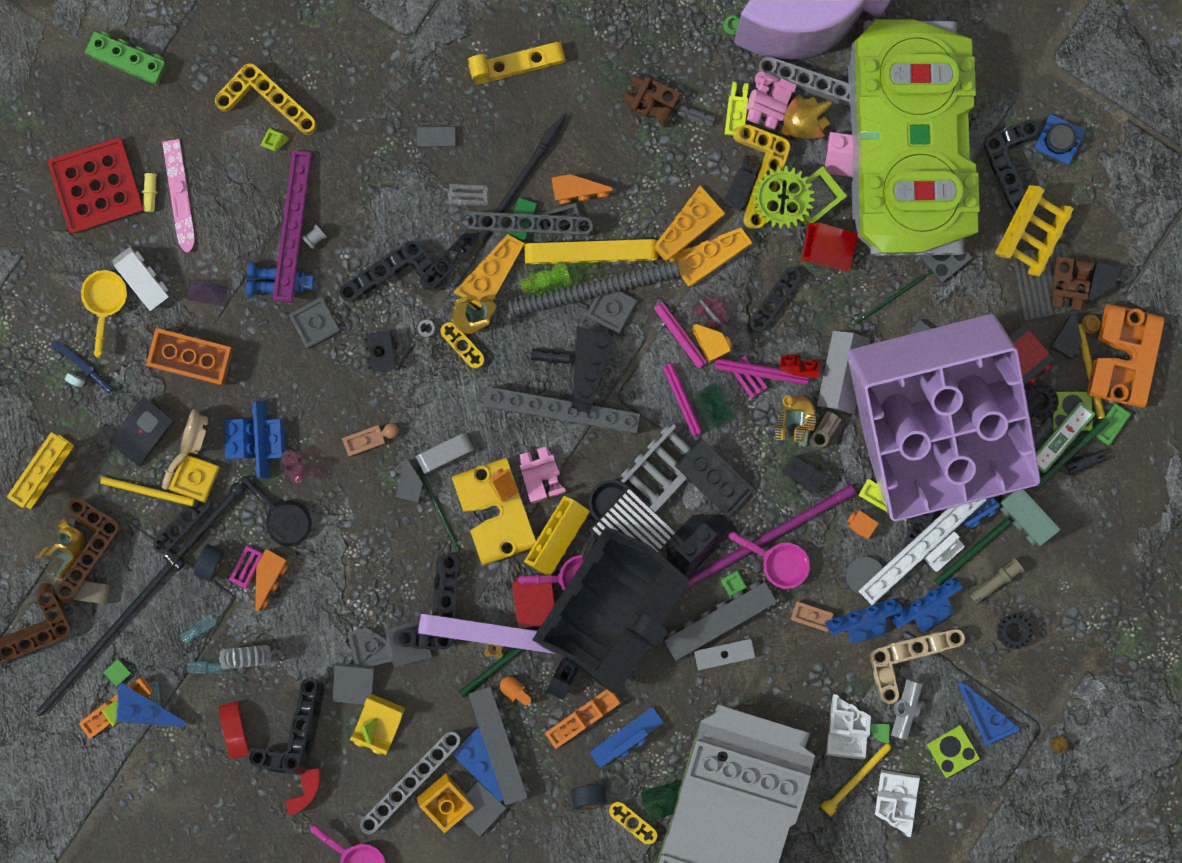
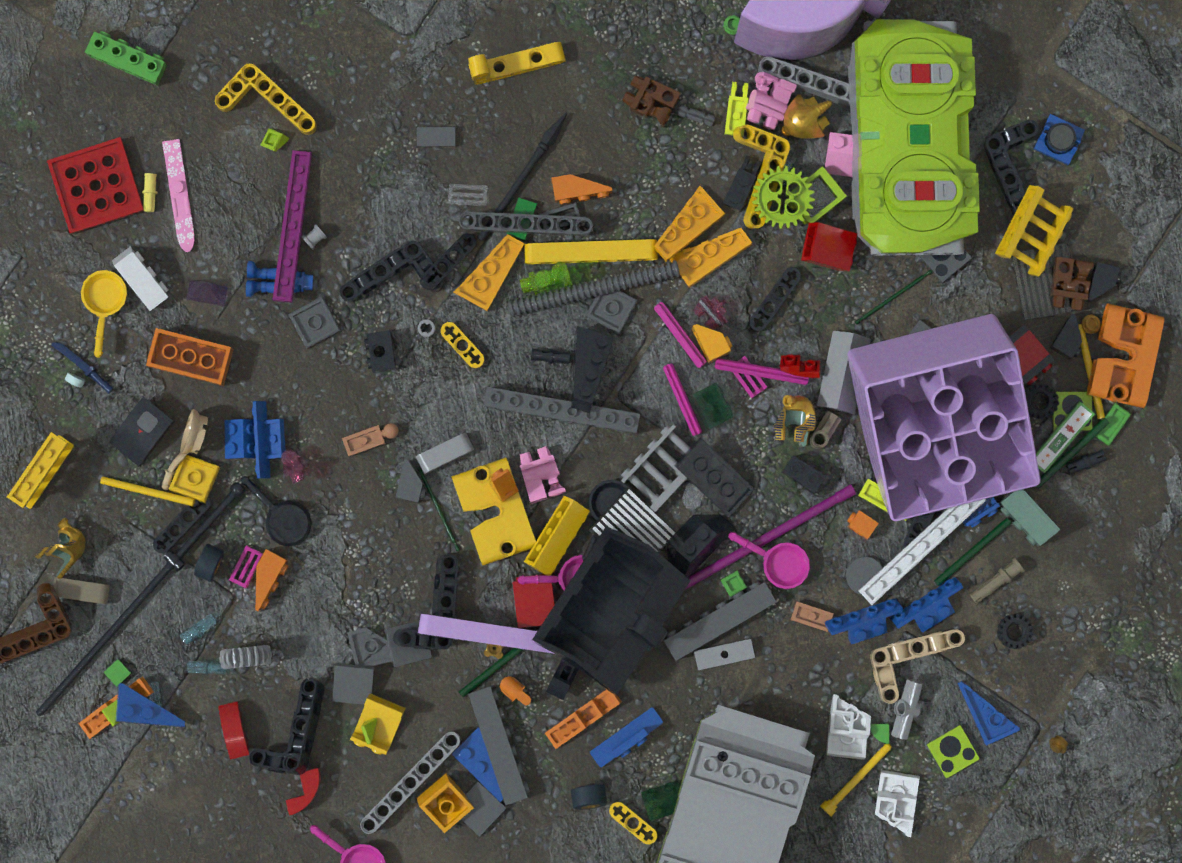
(89, 551): reddish brown beam -> none
(468, 318): pearl gold piece -> none
(944, 551): white bracket -> none

